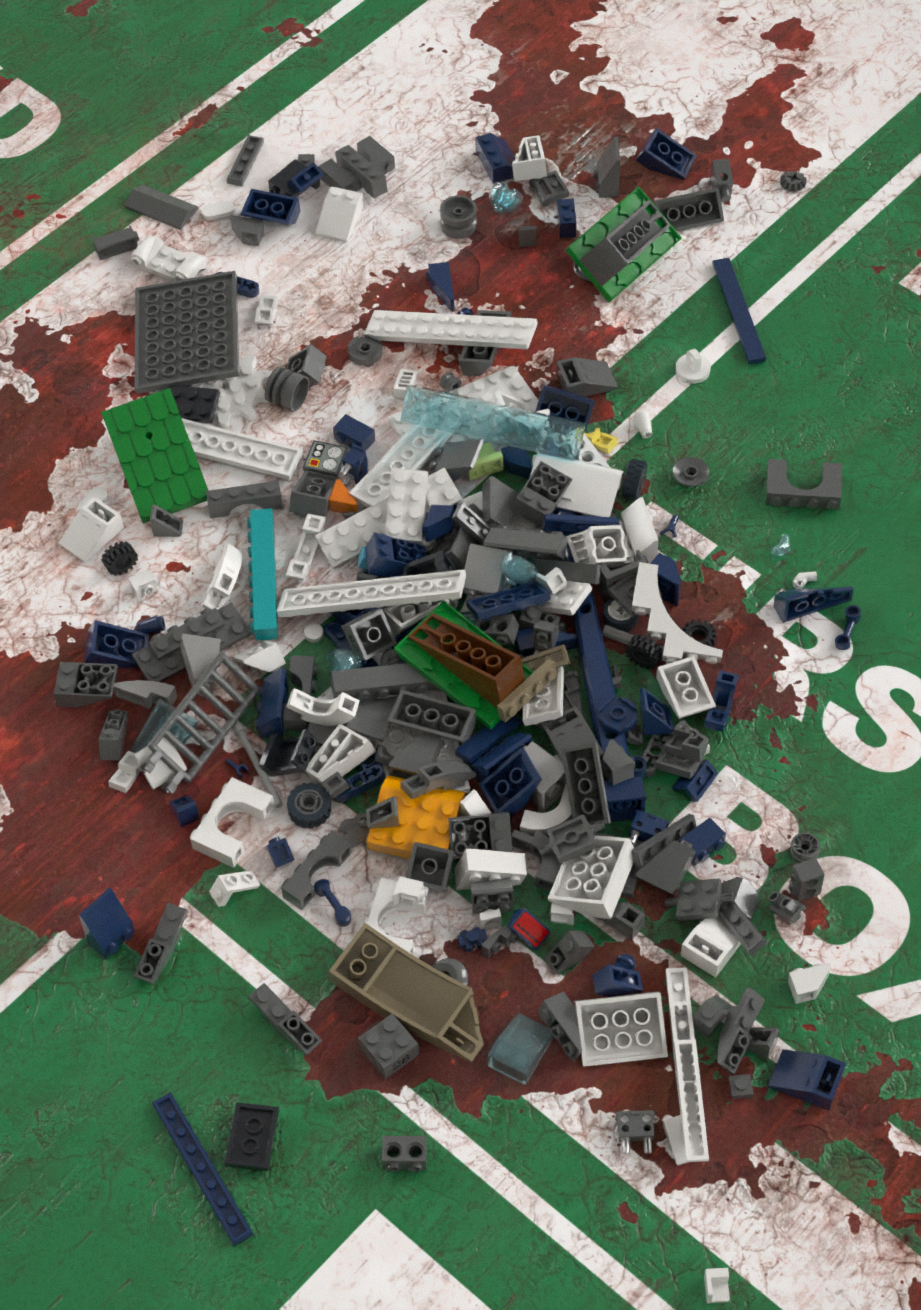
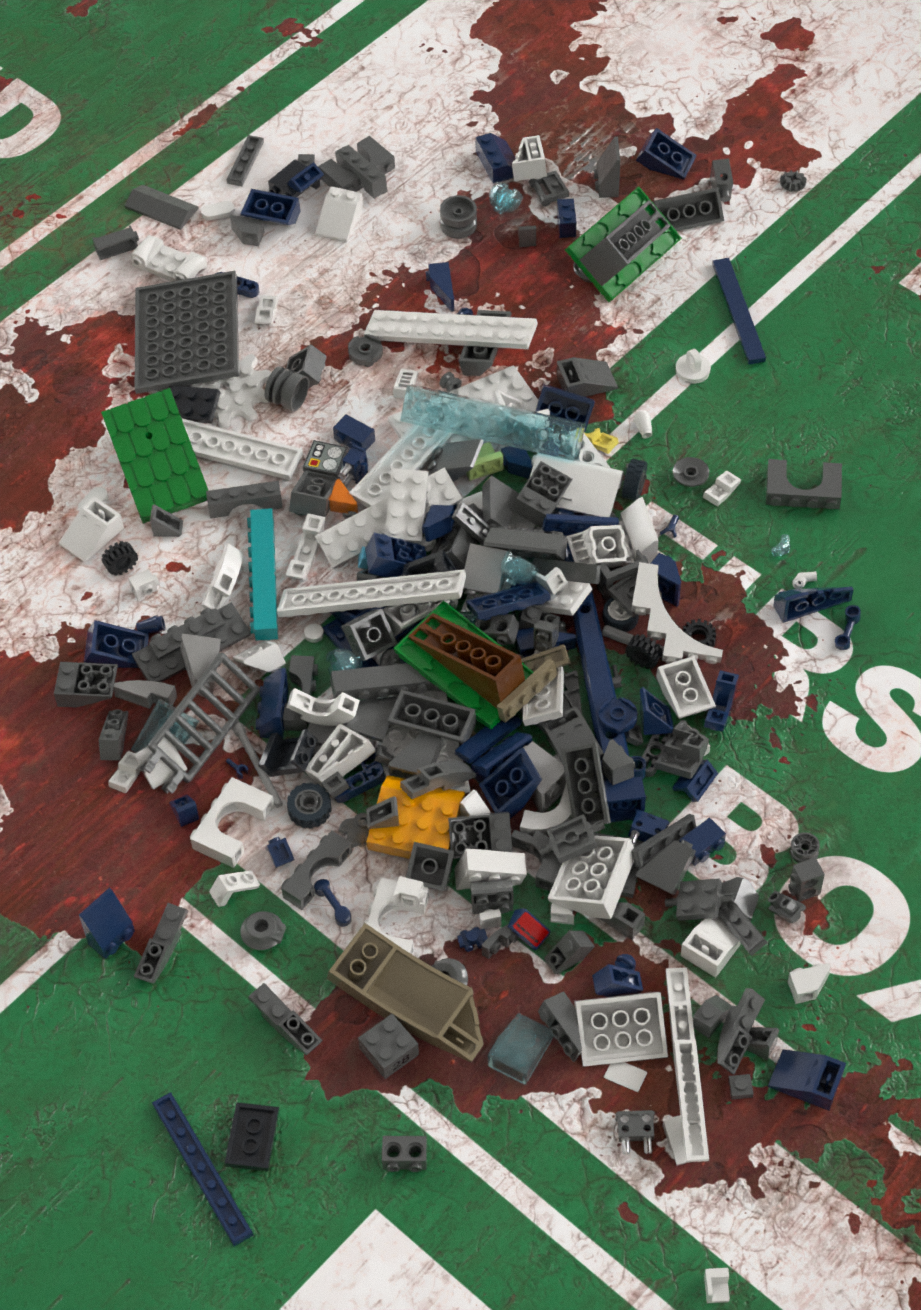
(262, 930): none -> dark grey piece
(626, 1075): none -> white sticker
(723, 487): none -> white slope

